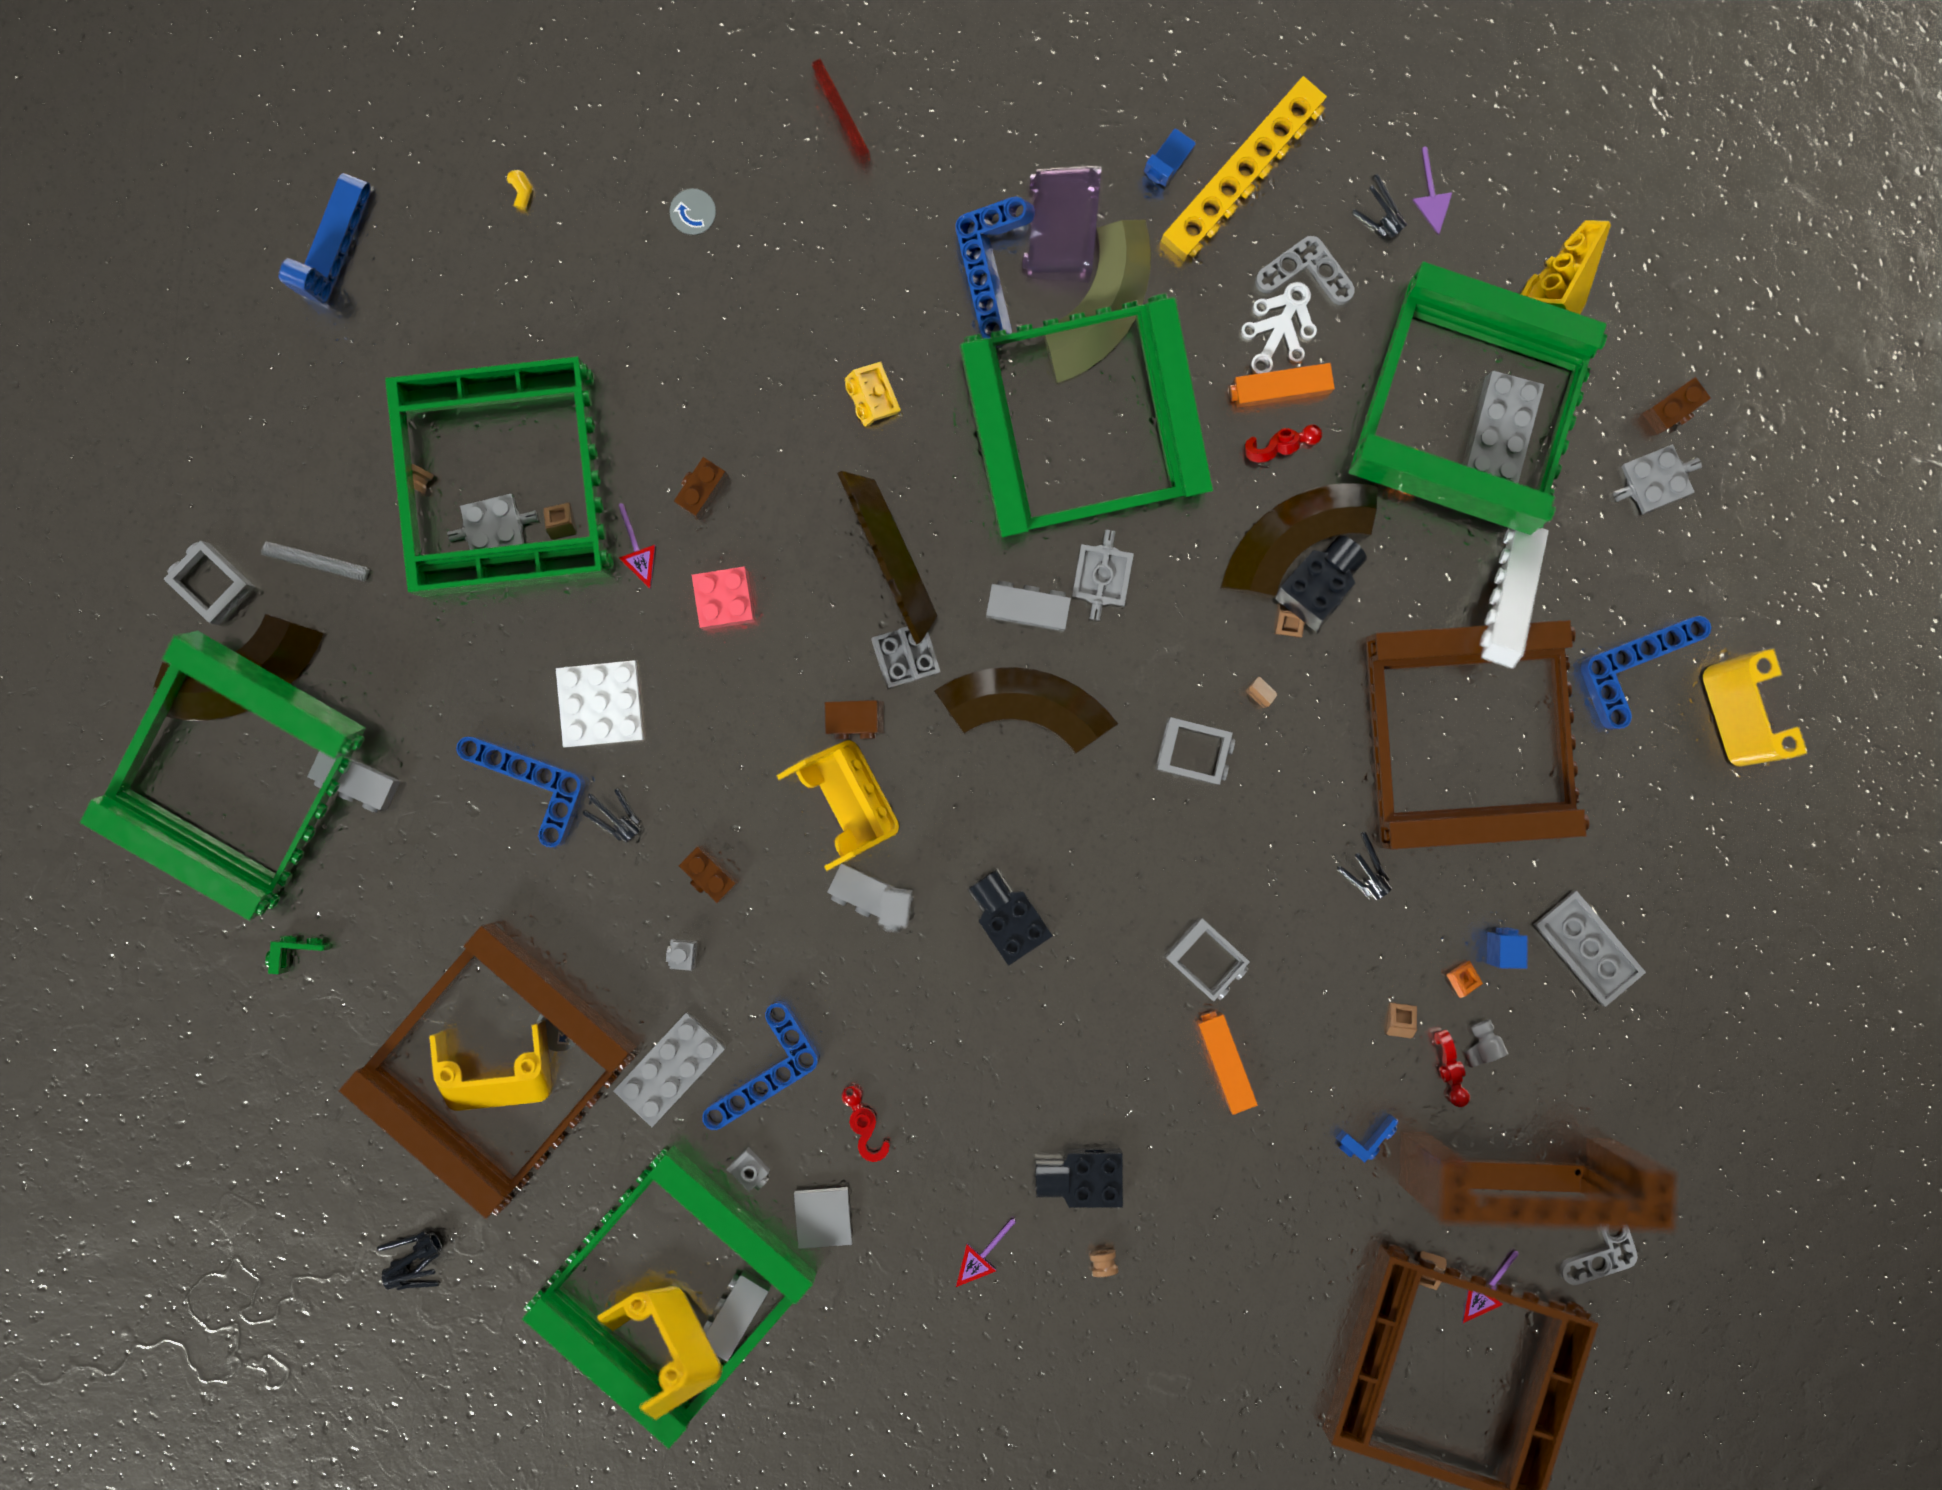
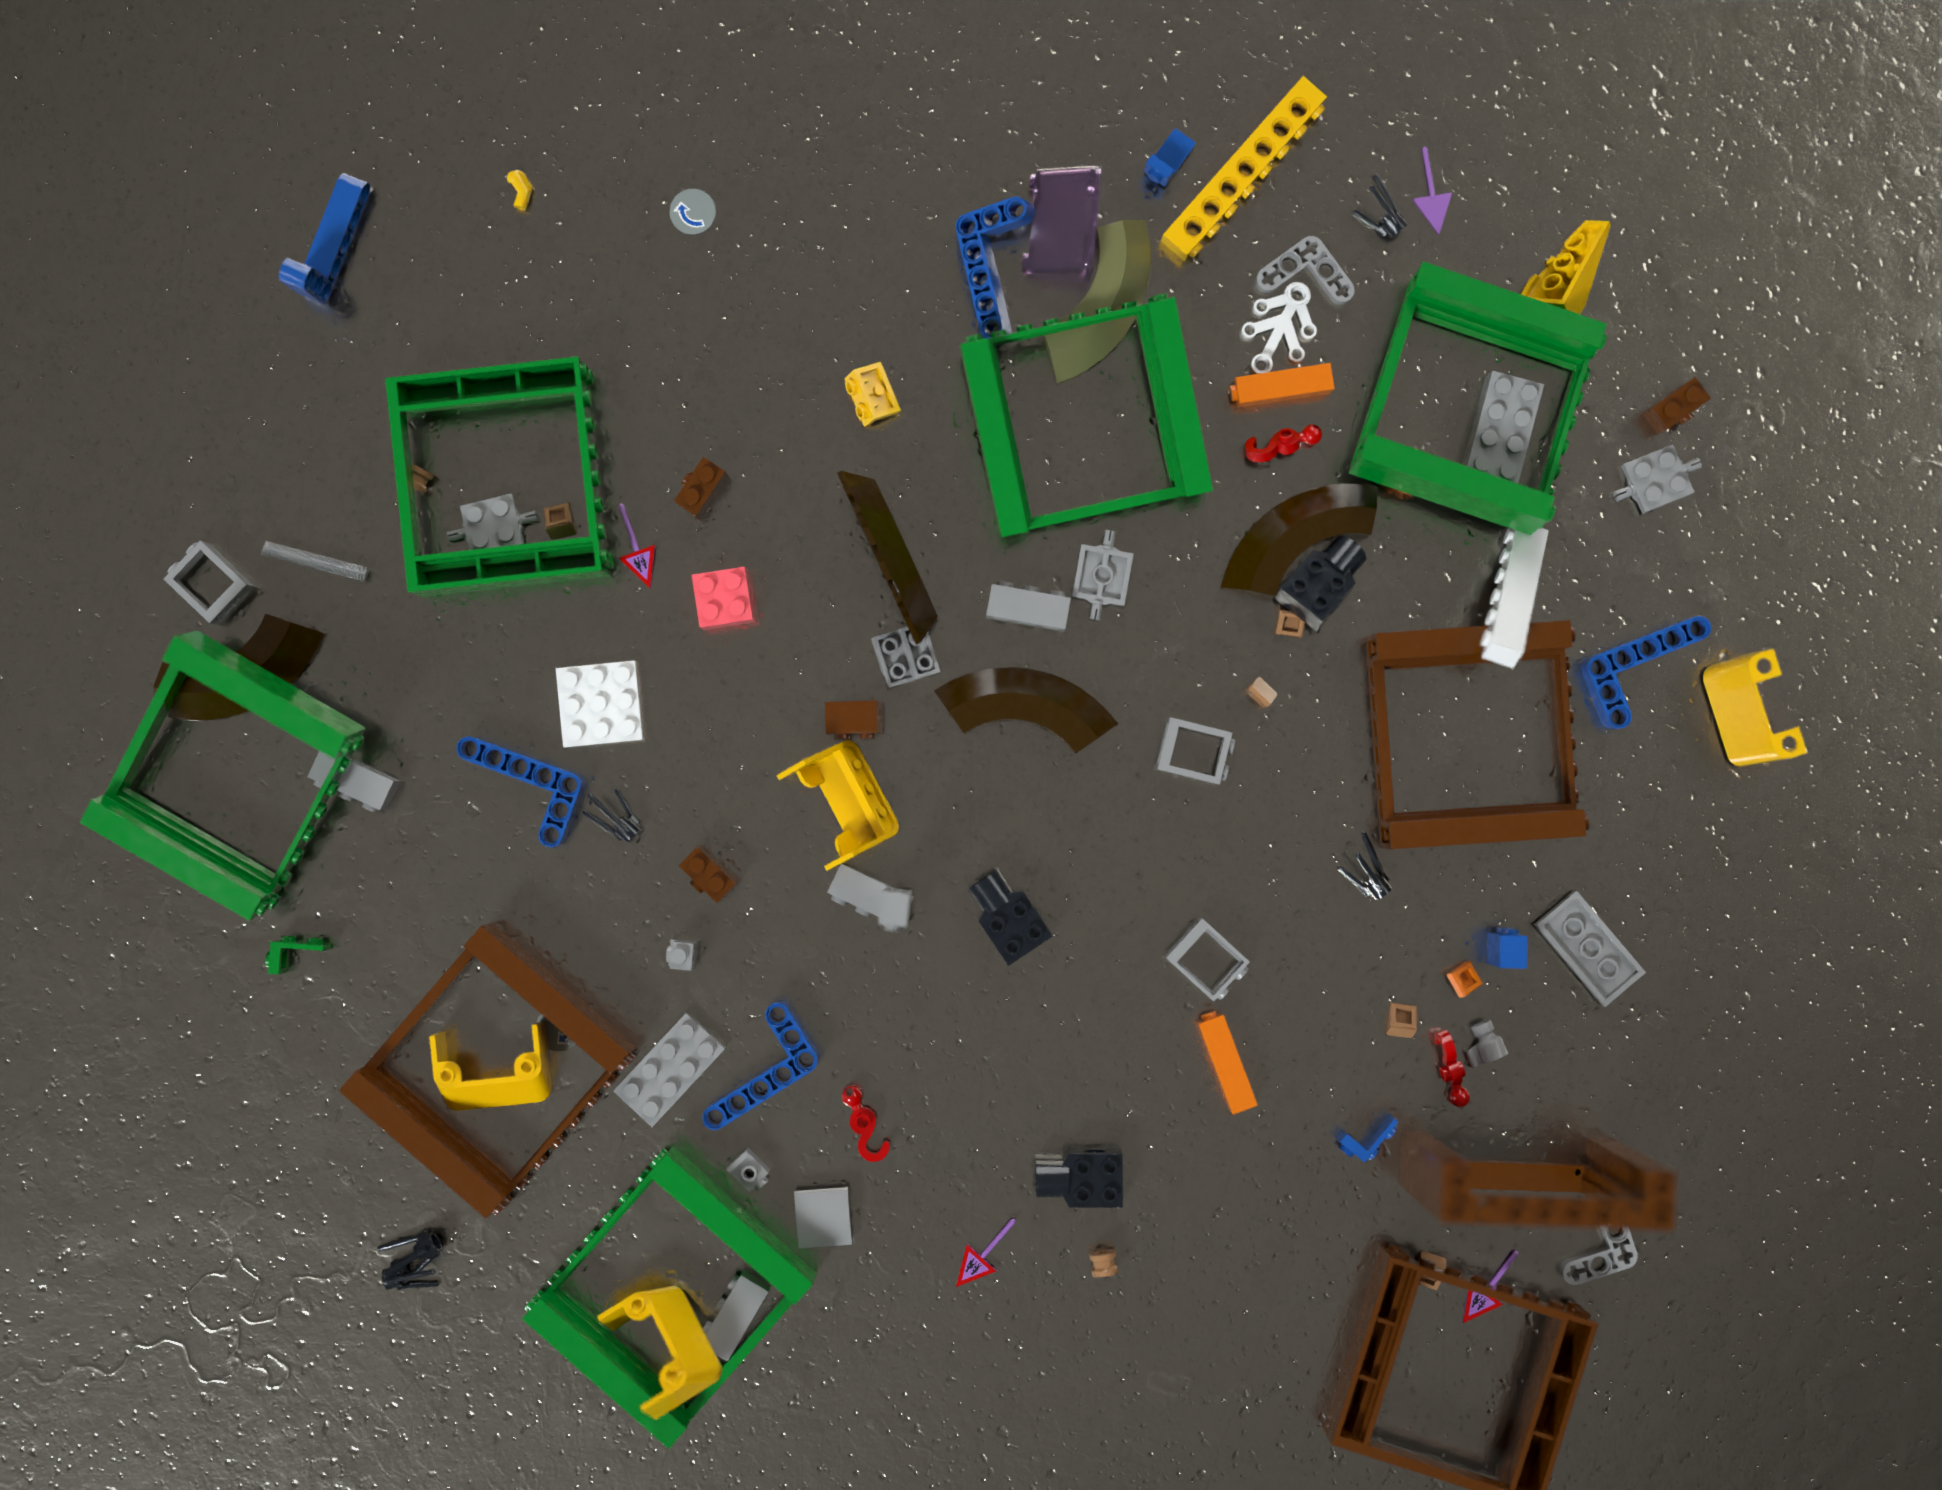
(841, 111): clear red tile -> none

